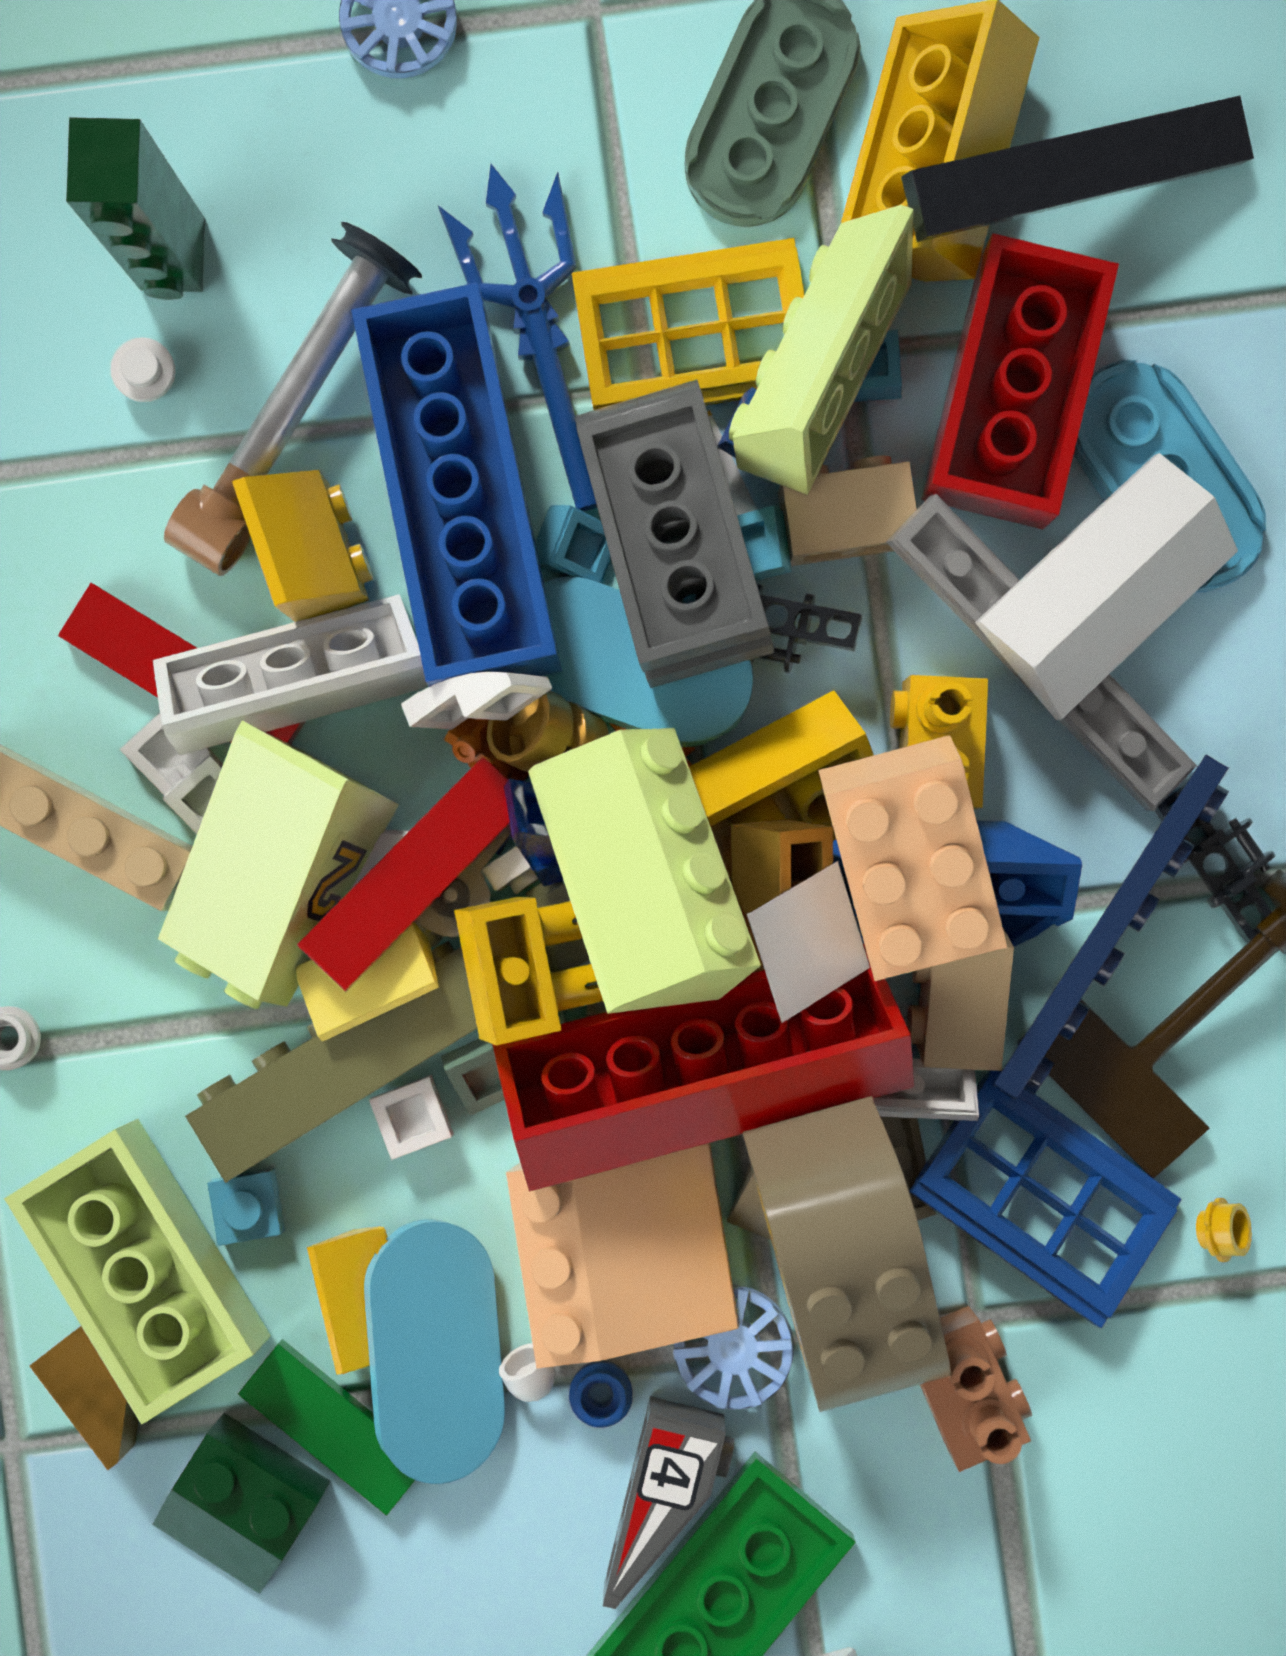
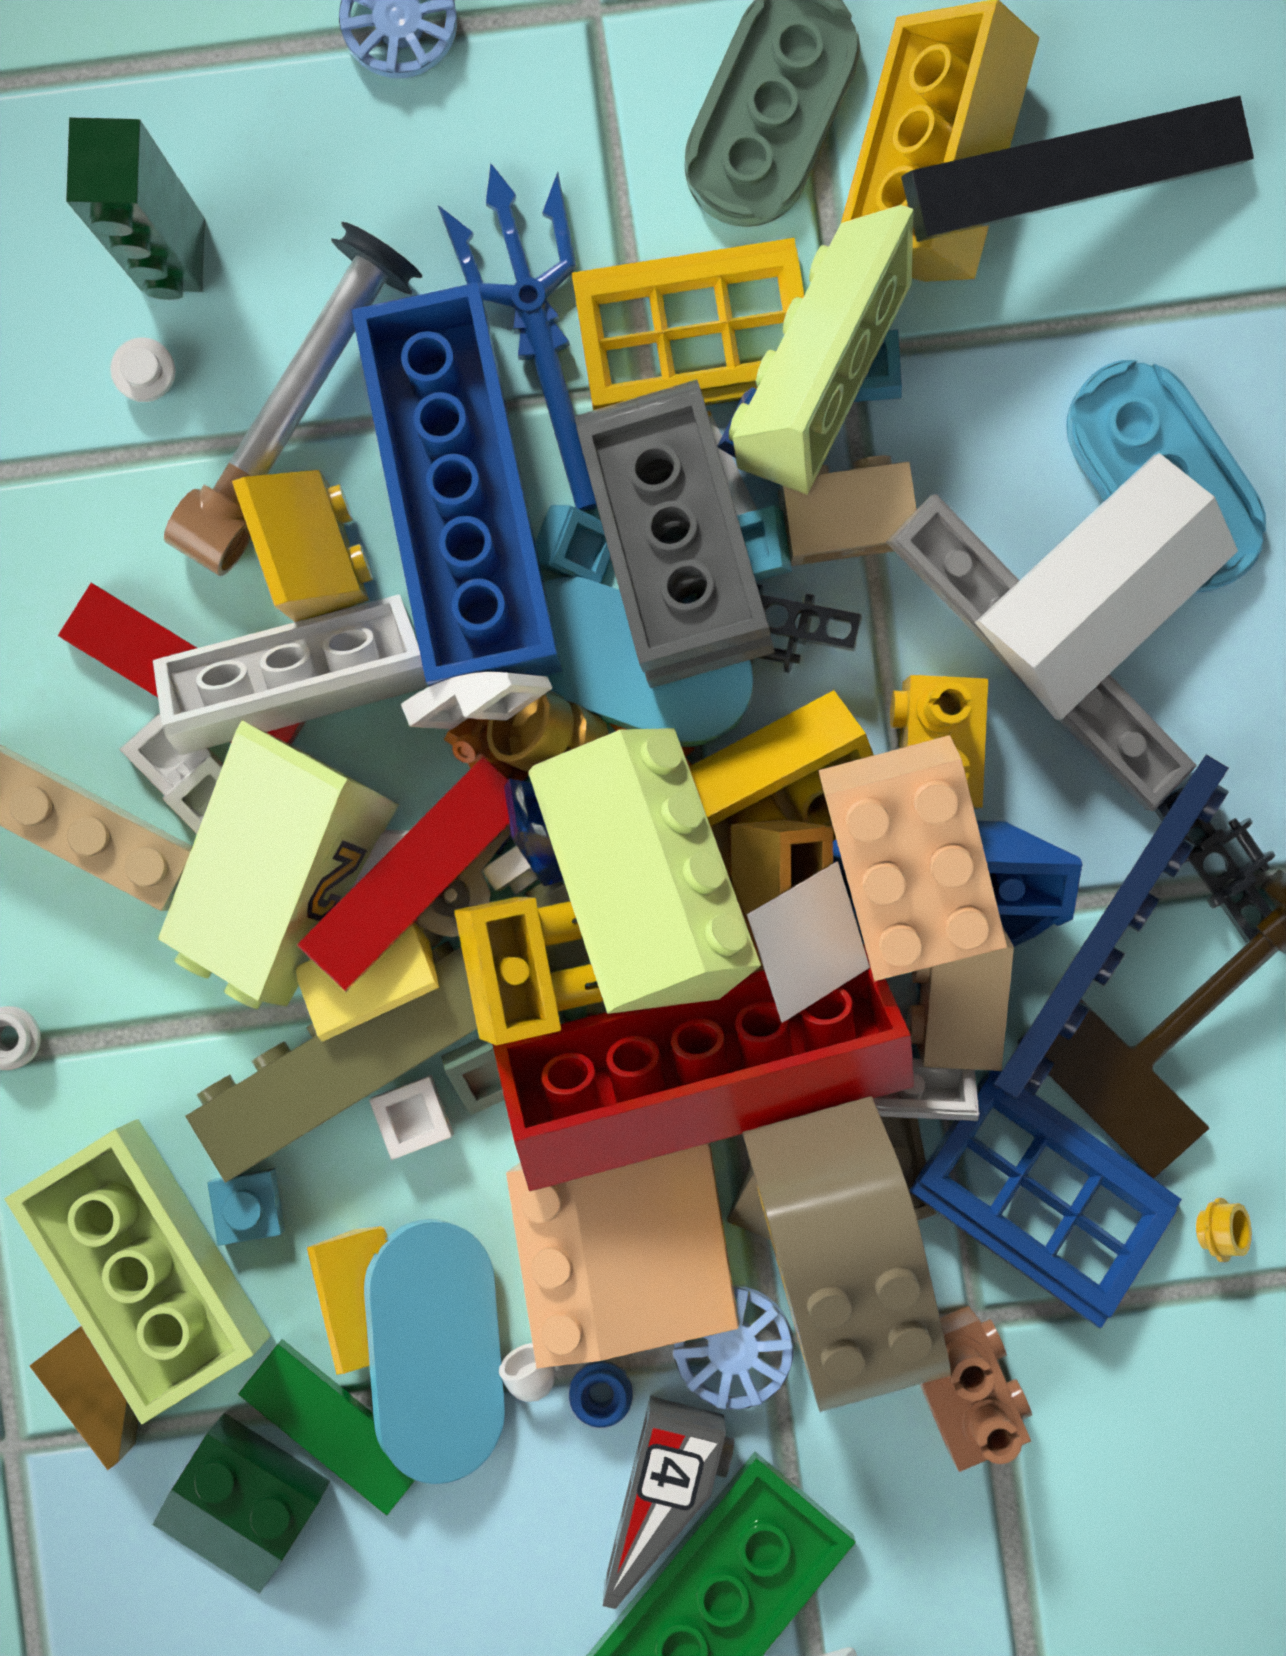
(1020, 381): red brick -> none

